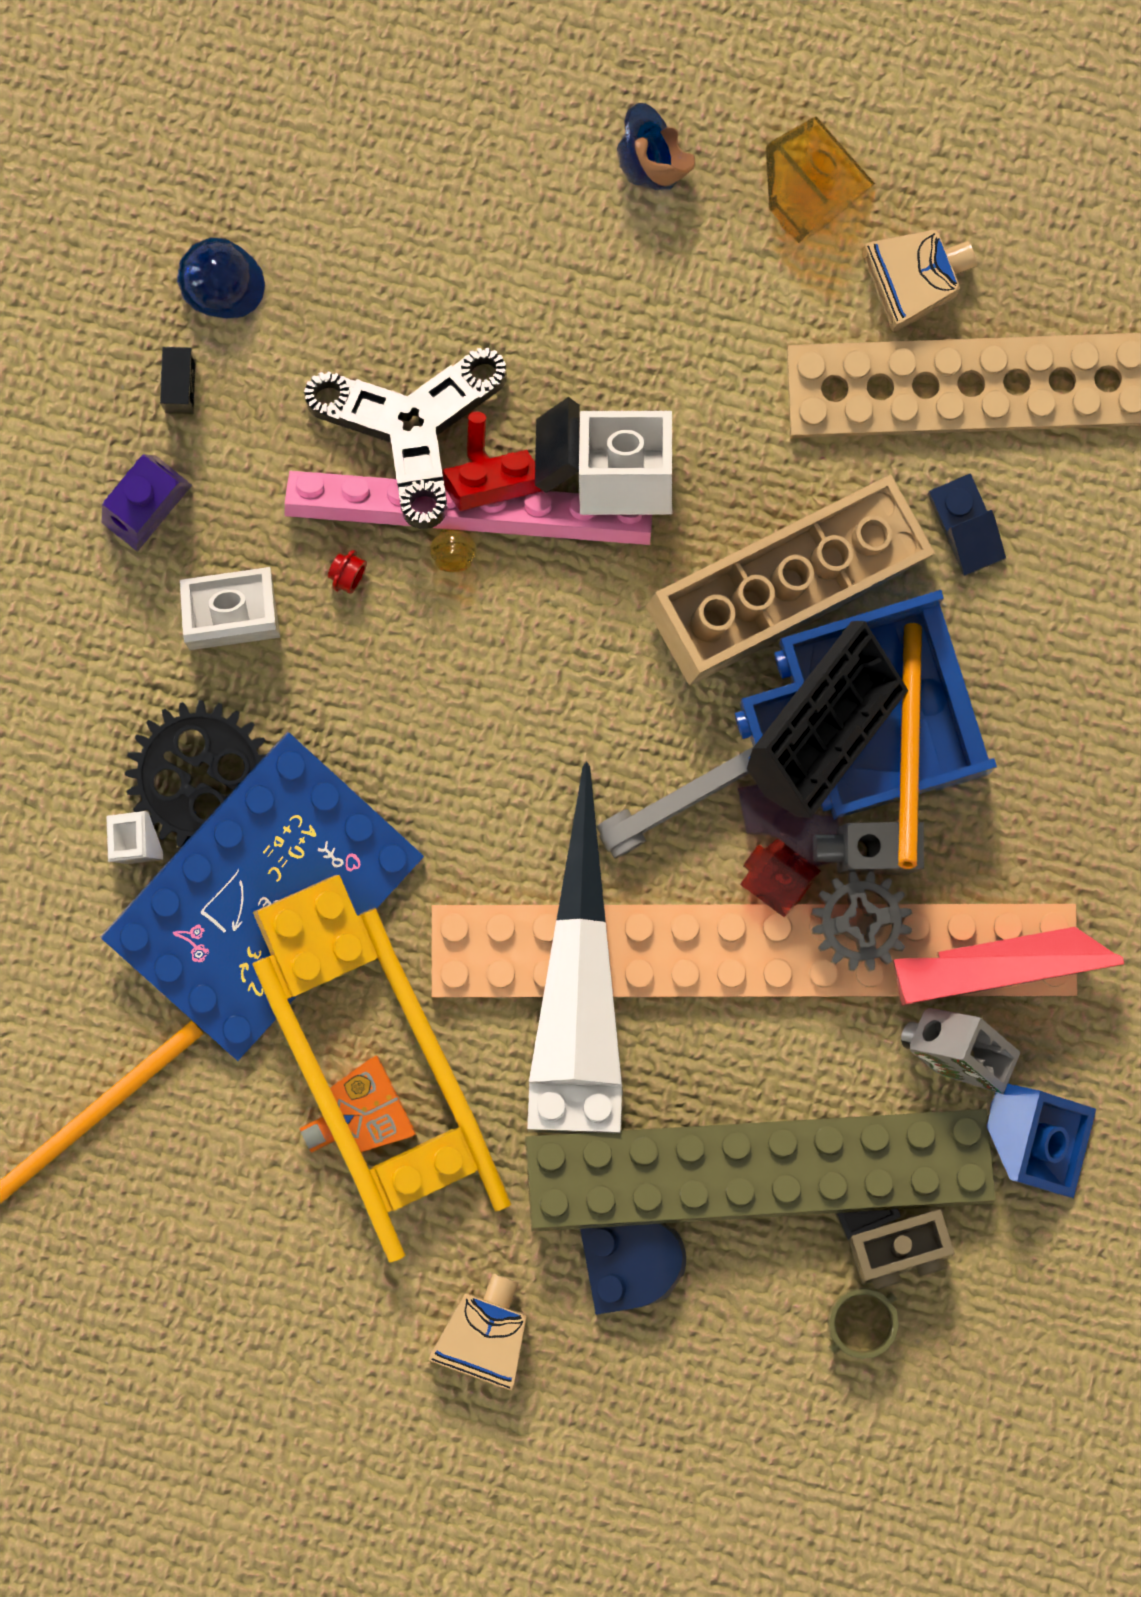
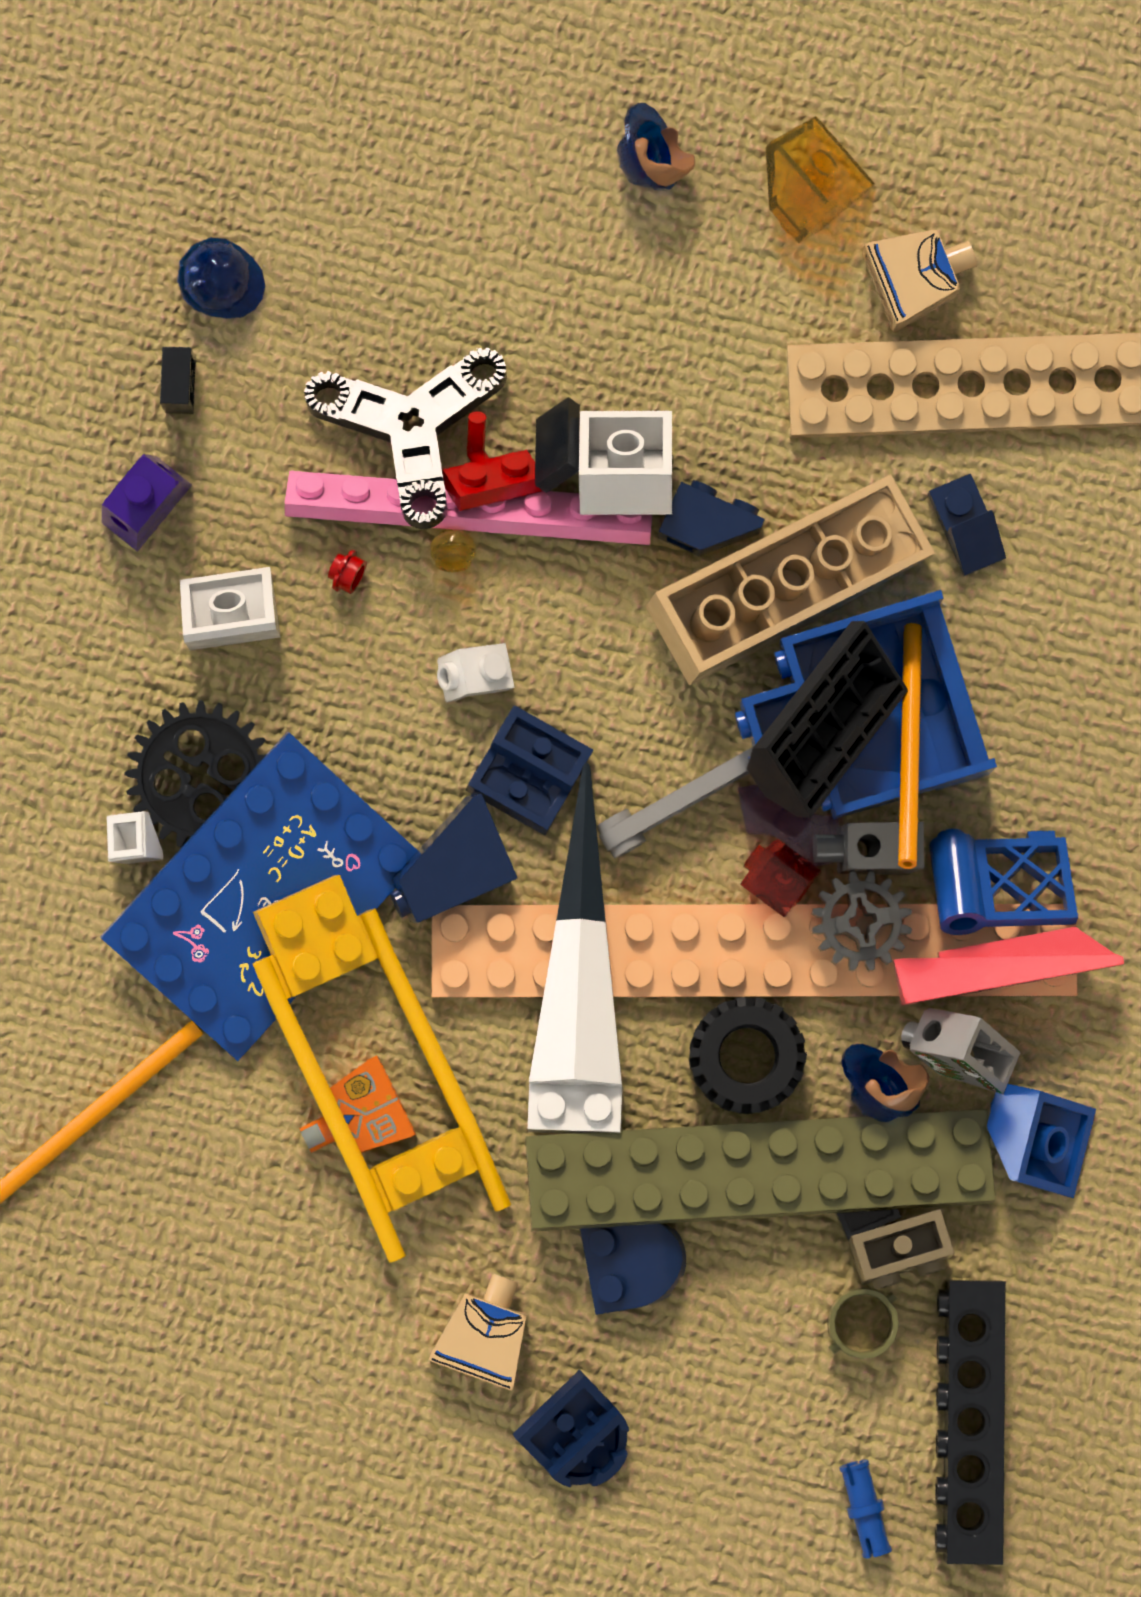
(453, 864): none -> dark blue slope
(474, 671): none -> white bracket
(529, 770): none -> dark blue slope
(577, 1434): none -> dark blue slope
(706, 523): none -> dark blue slope
(788, 1049): none -> black tyre
(865, 1508): none -> blue pin
(883, 1083): none -> clear blue piece
(965, 888): none -> blue piece
(986, 1539): none -> black brick

